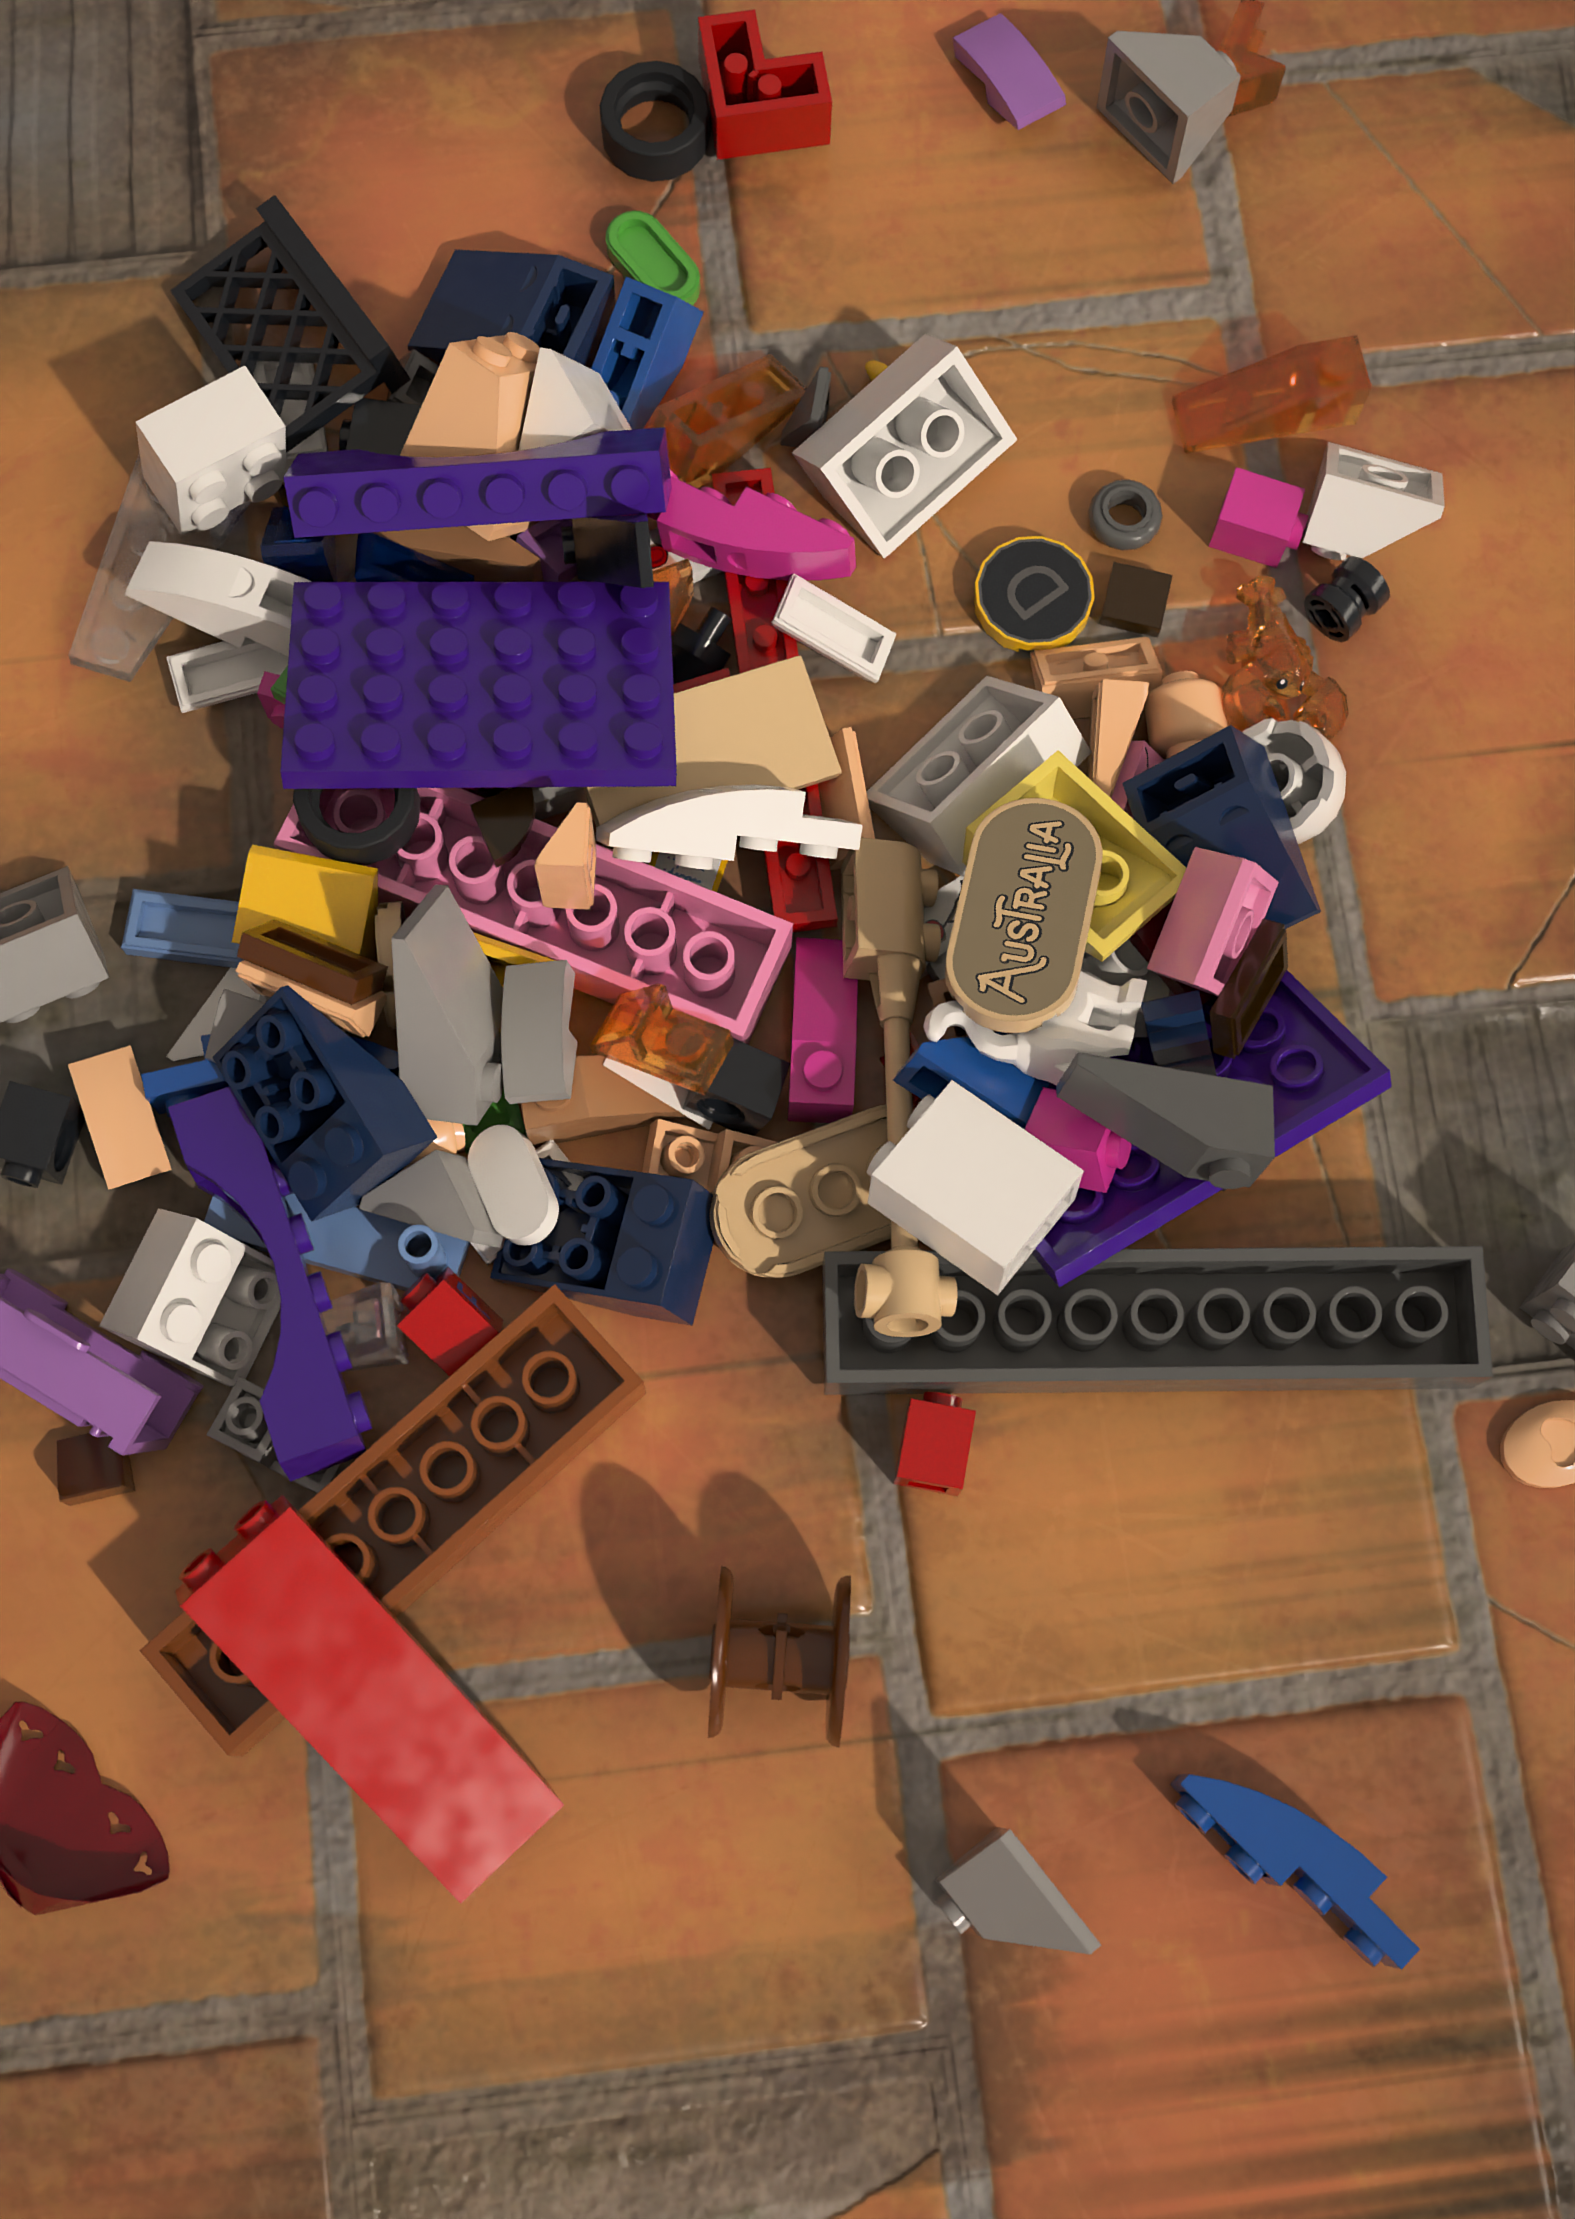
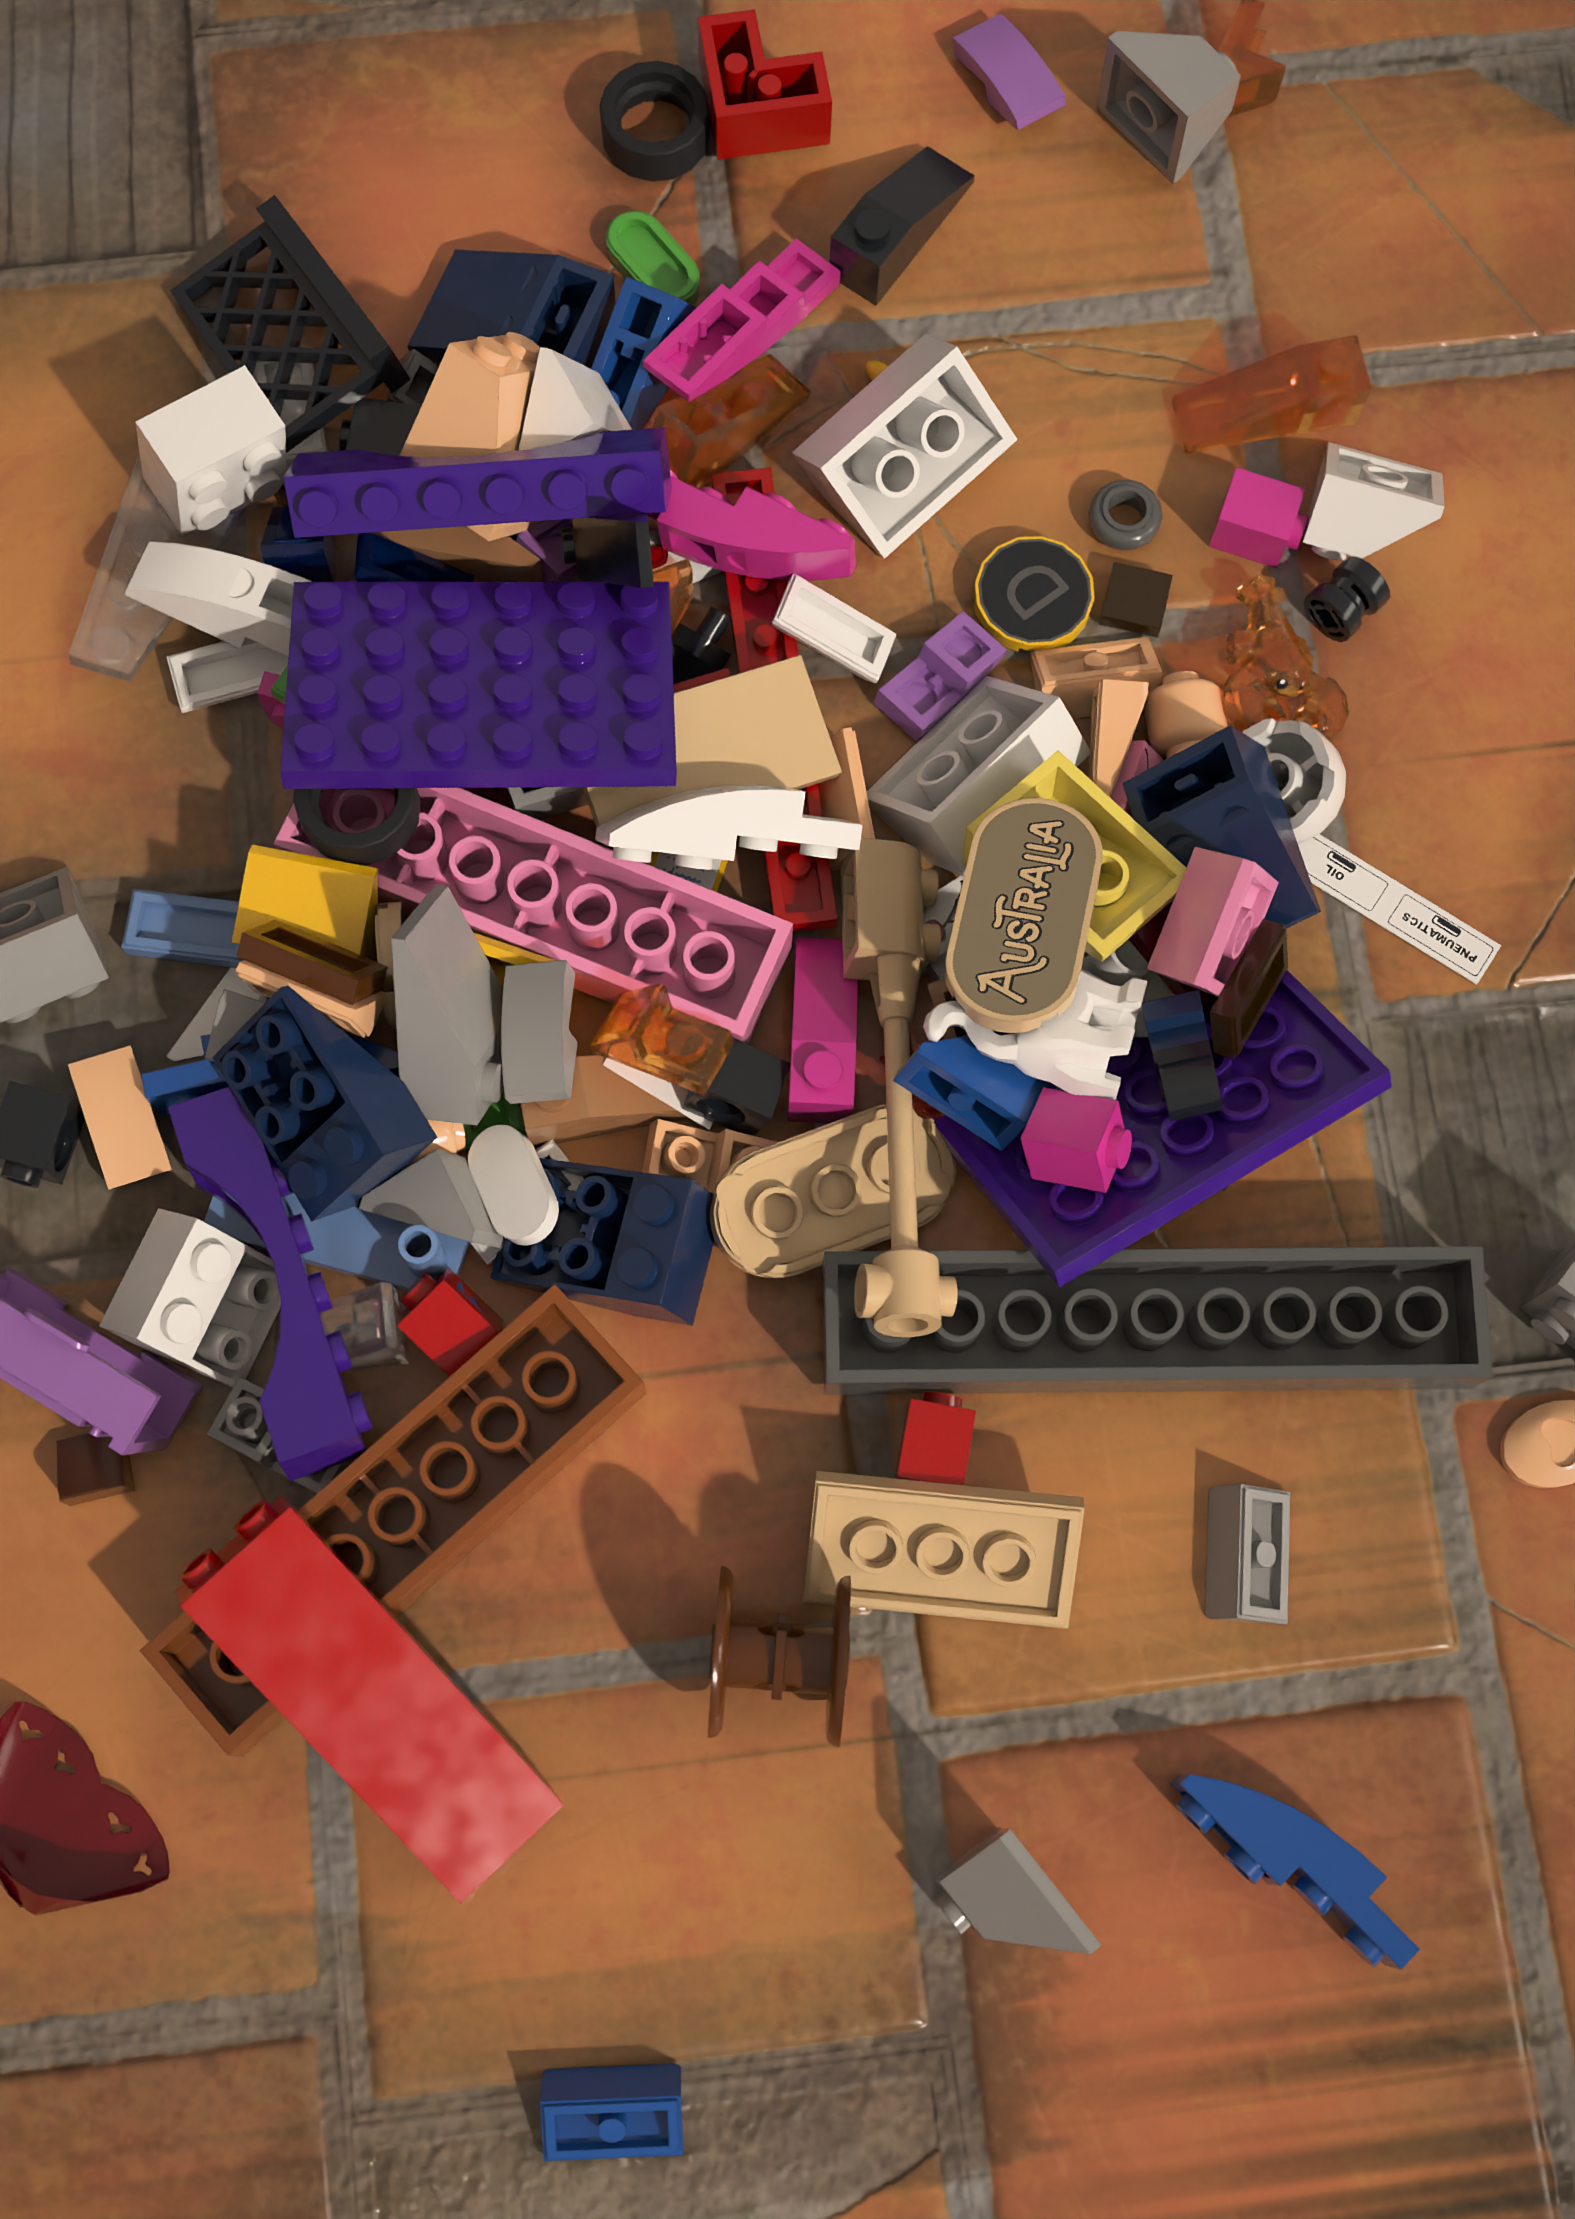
(505, 822): dark brown tile -> none
(568, 863): light nougat slope -> none
(611, 2112): none -> blue slope
(742, 321): none -> dark pink slope
(810, 411): dark grey slope -> none
(896, 222): none -> black slope
(940, 677): none -> medium lavender slope
(944, 1549): none -> tan tile
(972, 1185): white brick -> none
(1183, 1118): dark grey slope -> none
(1247, 1554): none -> light grey slope
(1398, 908): none -> white sticker

